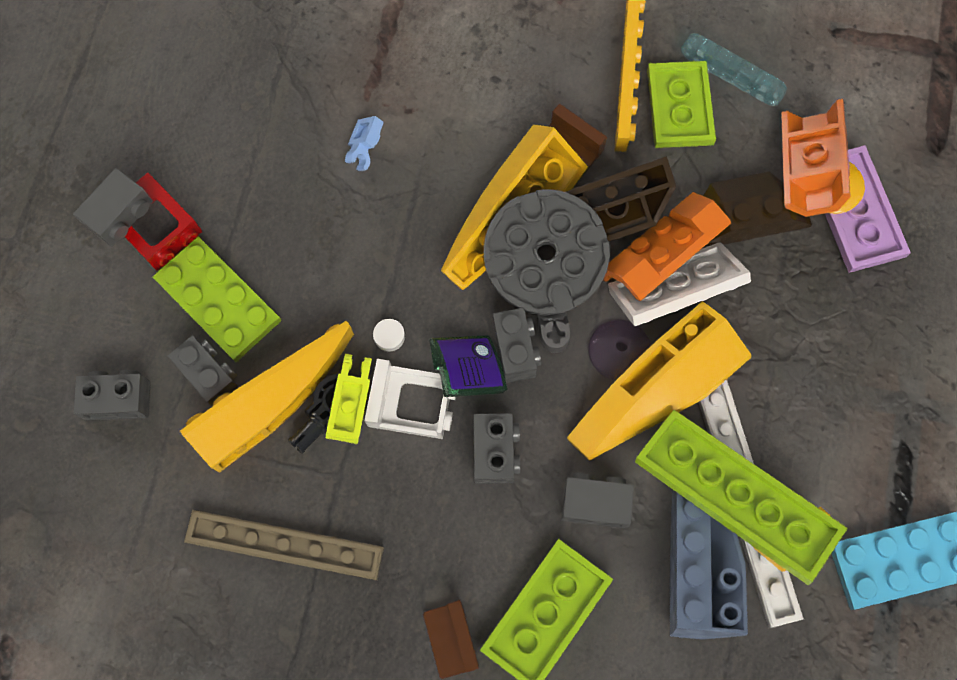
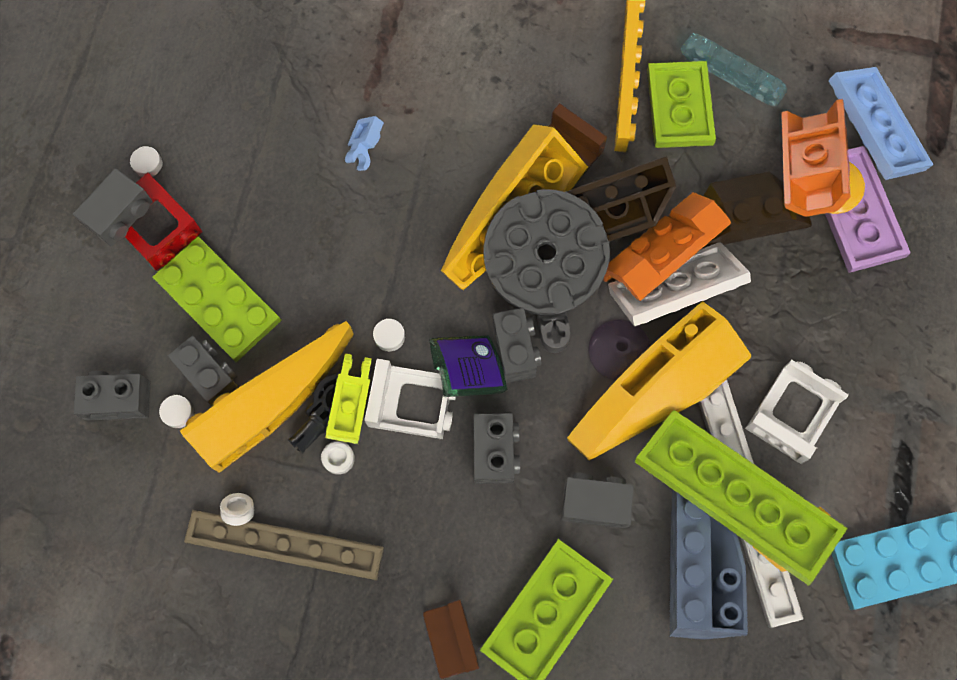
(145, 161): none -> white tile
(176, 411): none -> white tile
(237, 509): none -> white tile
(338, 457): none -> white tile
(780, 435): none -> white window
(880, 122): none -> light blue plate

